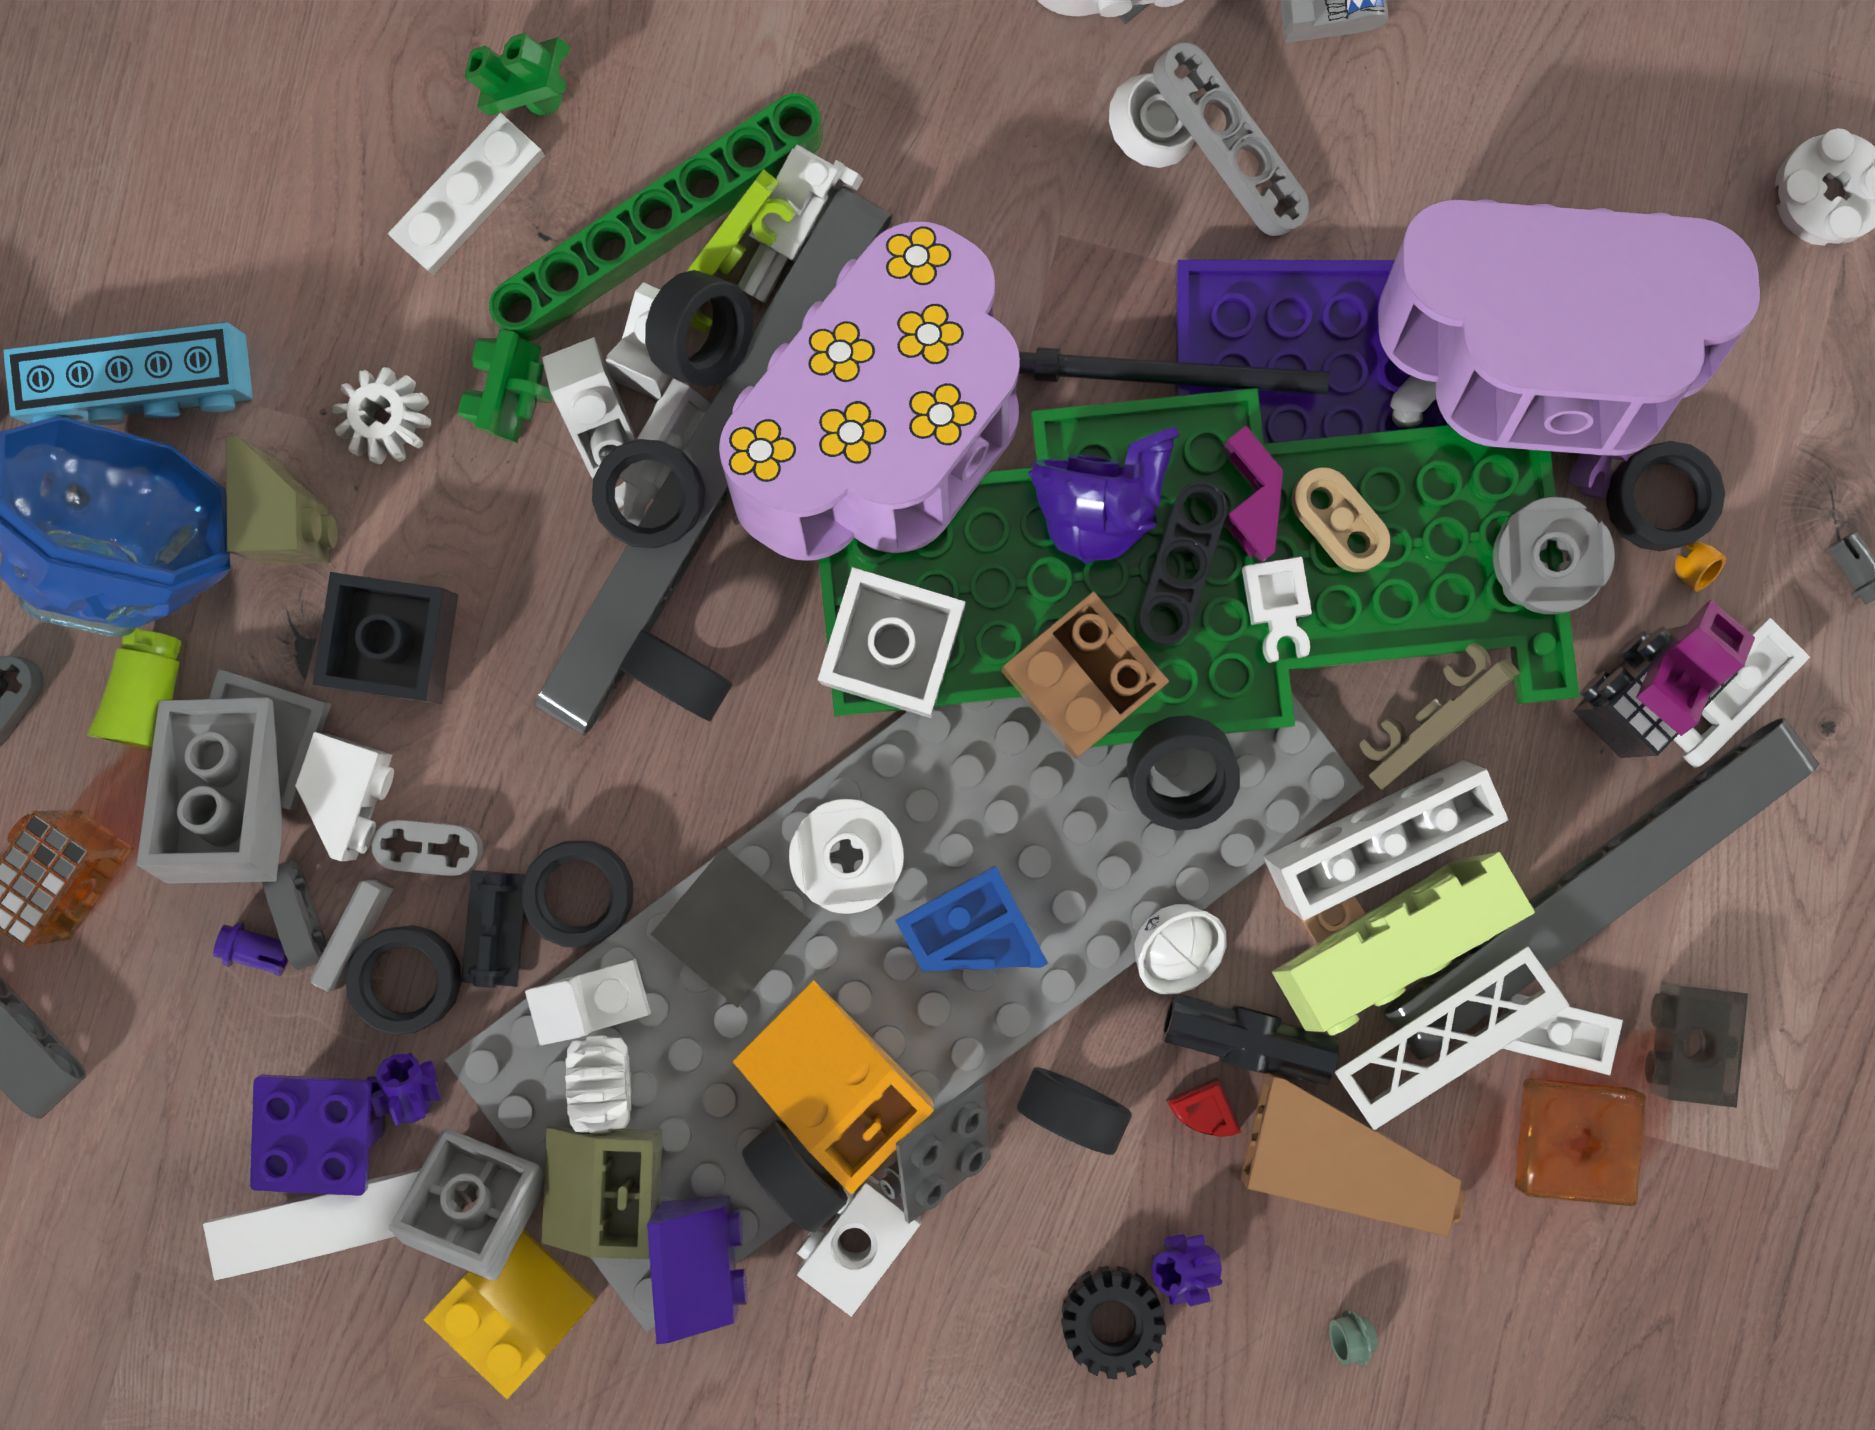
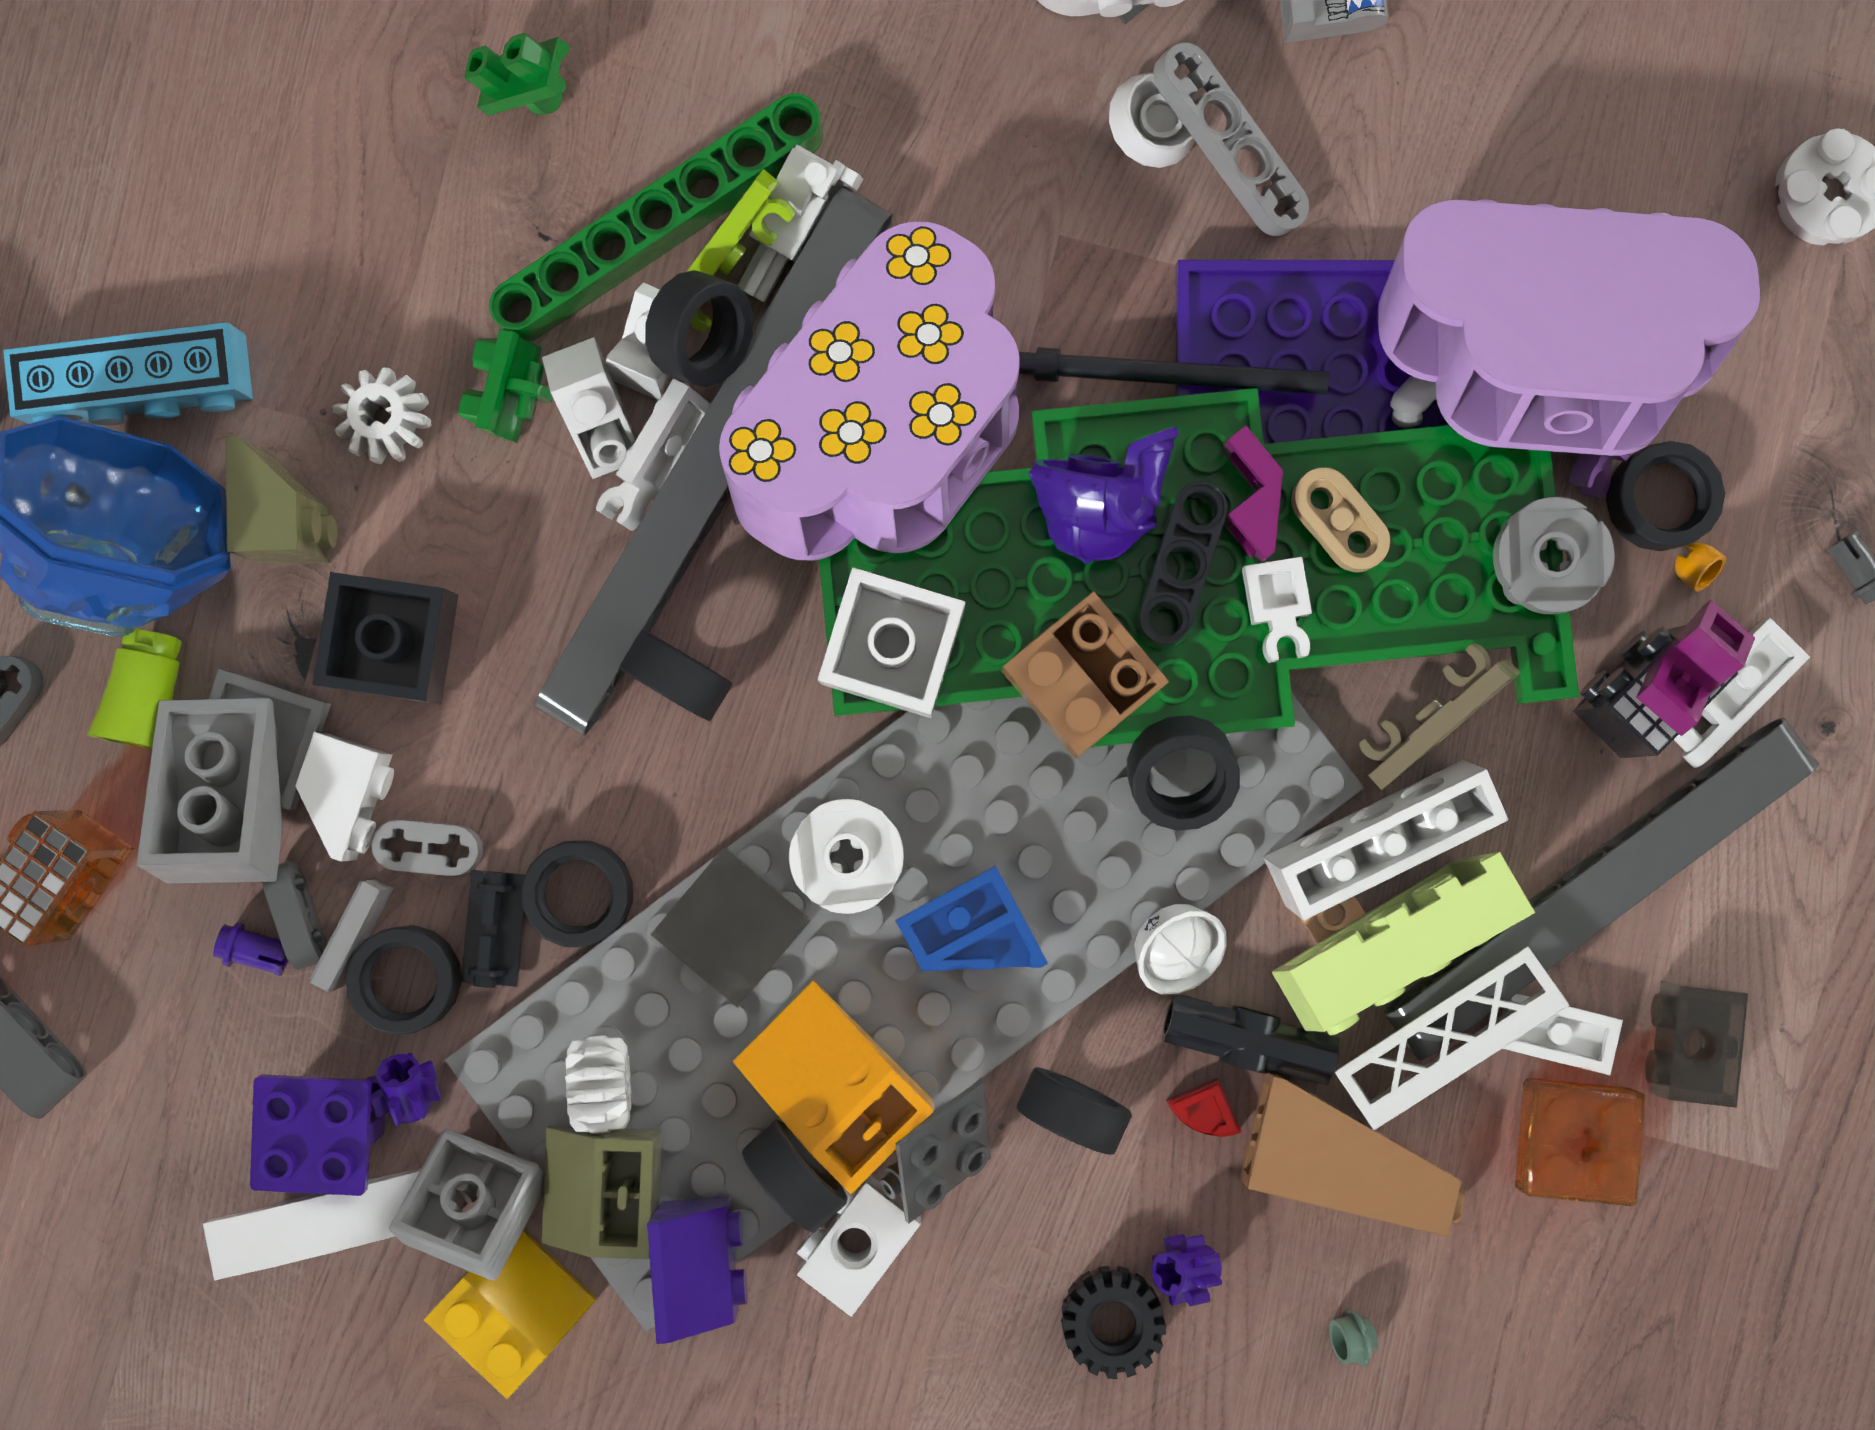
(466, 194): white plate -> none
(587, 1002): white slope -> none
(604, 493): black tyre -> none

